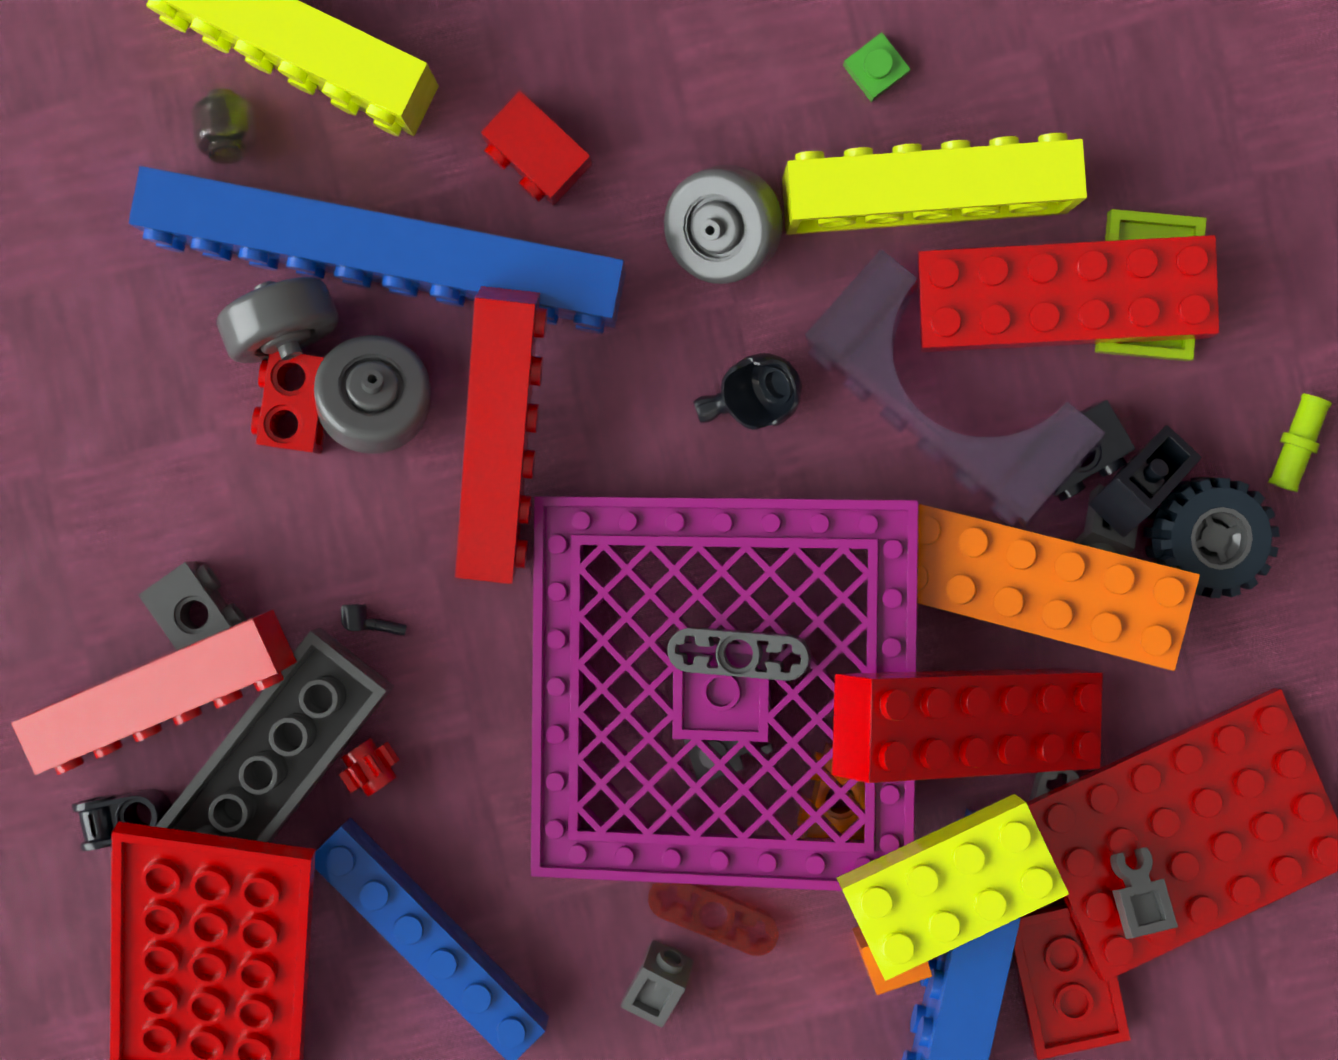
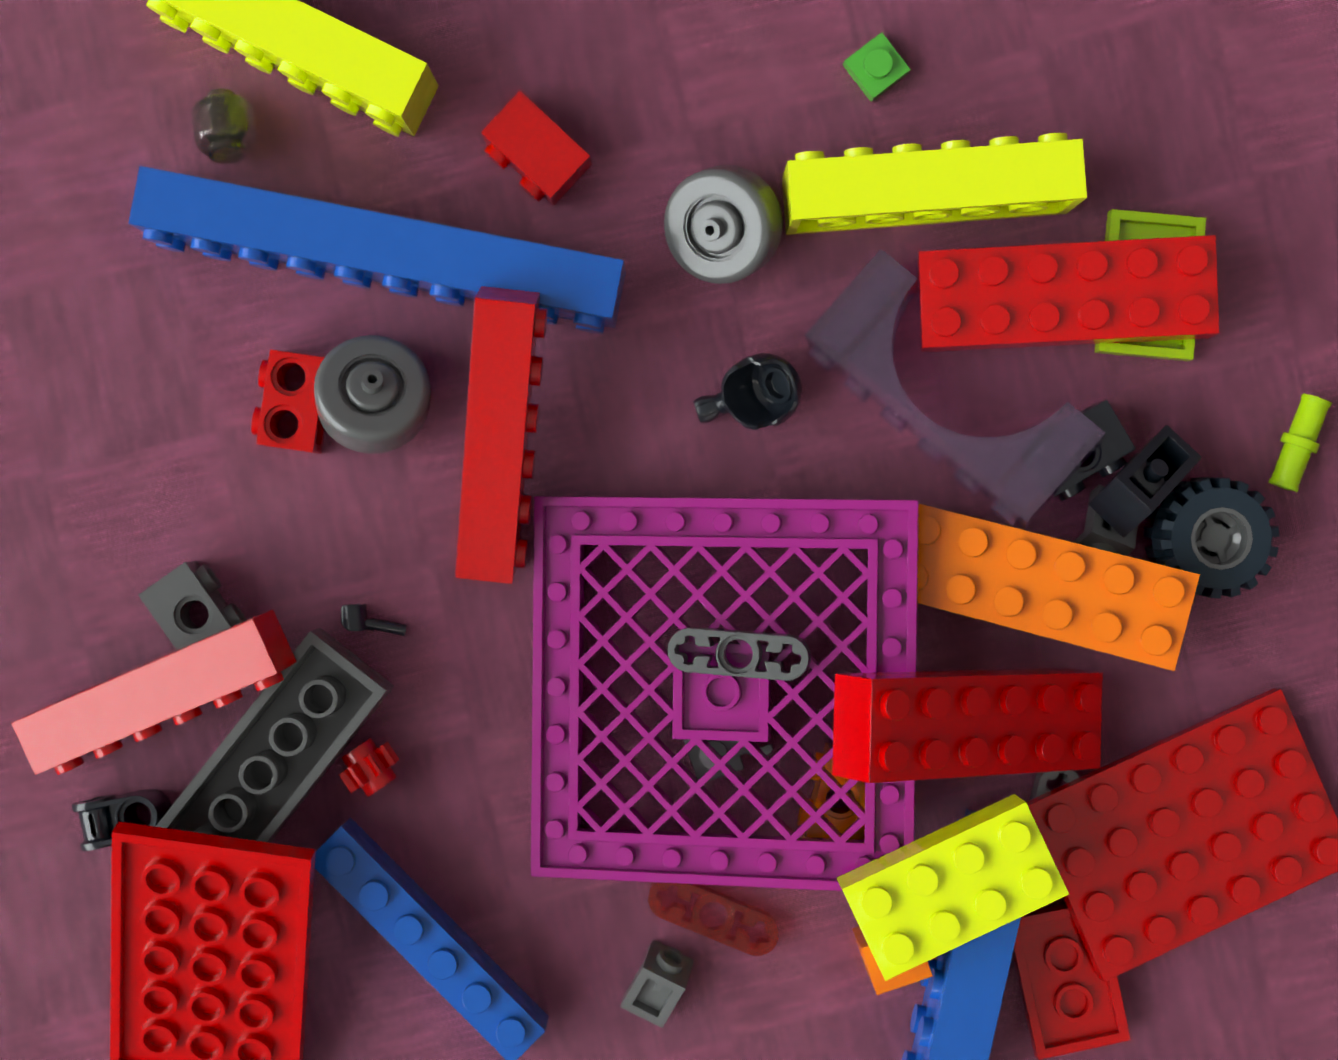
(277, 319): dark grey wheel -> none
(1143, 903): dark grey plate -> none

